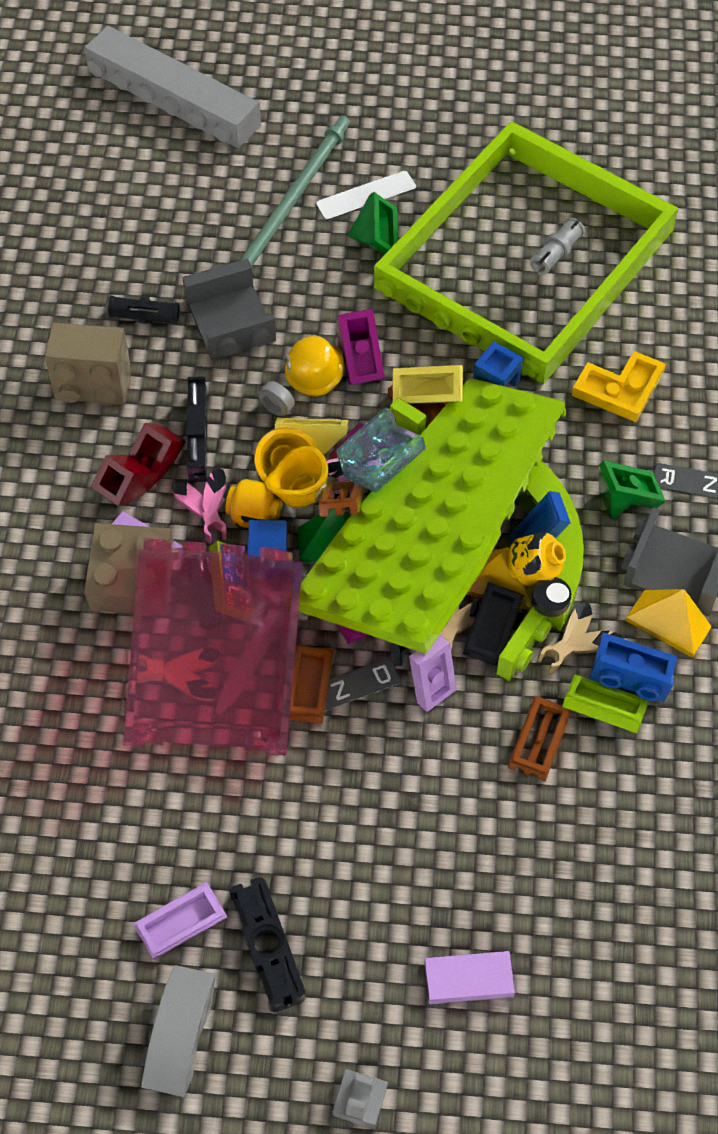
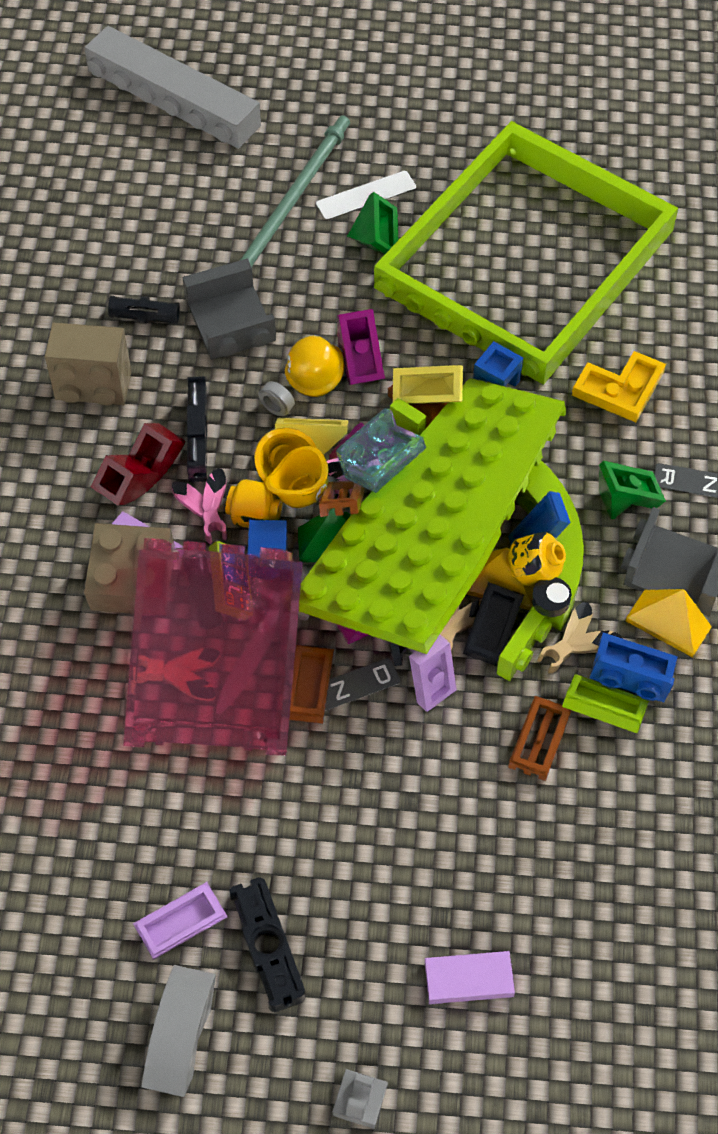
(557, 246): light grey pin -> none

